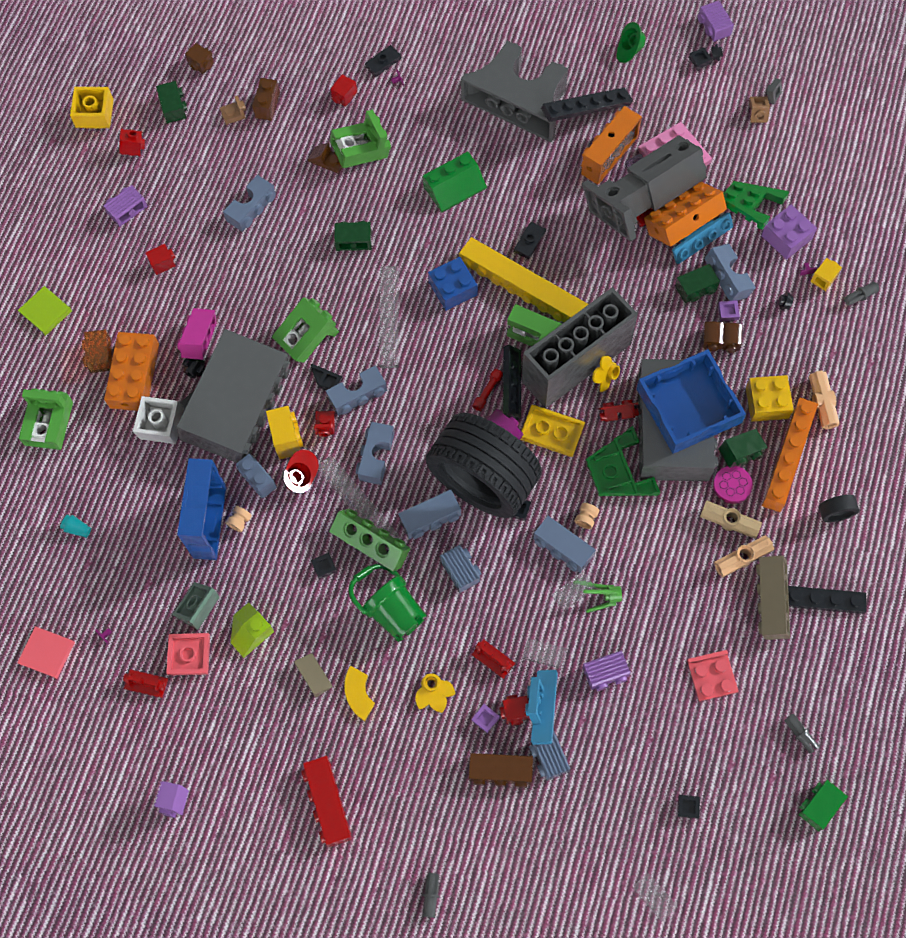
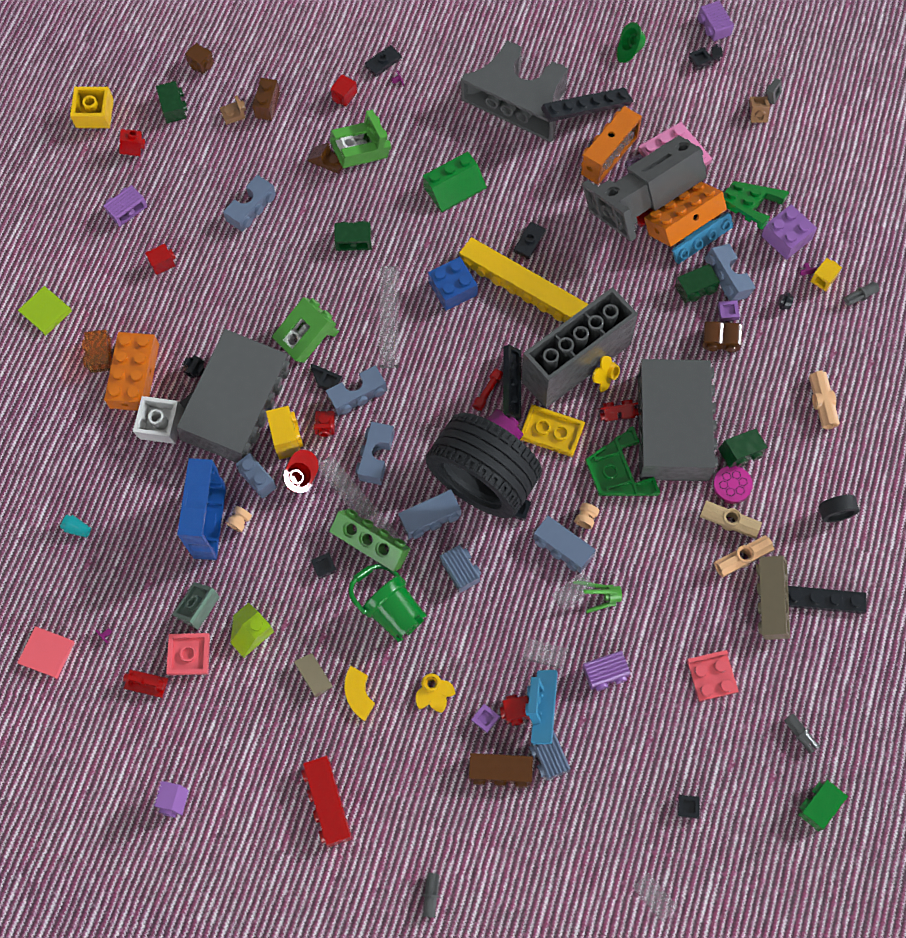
(46, 412): bright green brick -> none
(197, 334): dark pink brick -> none
(493, 658): red hinge -> none
(529, 326): bright green brick -> none
(690, 401): blue tile -> none
(769, 398): yellow brick -> none
(789, 455): orange brick -> none

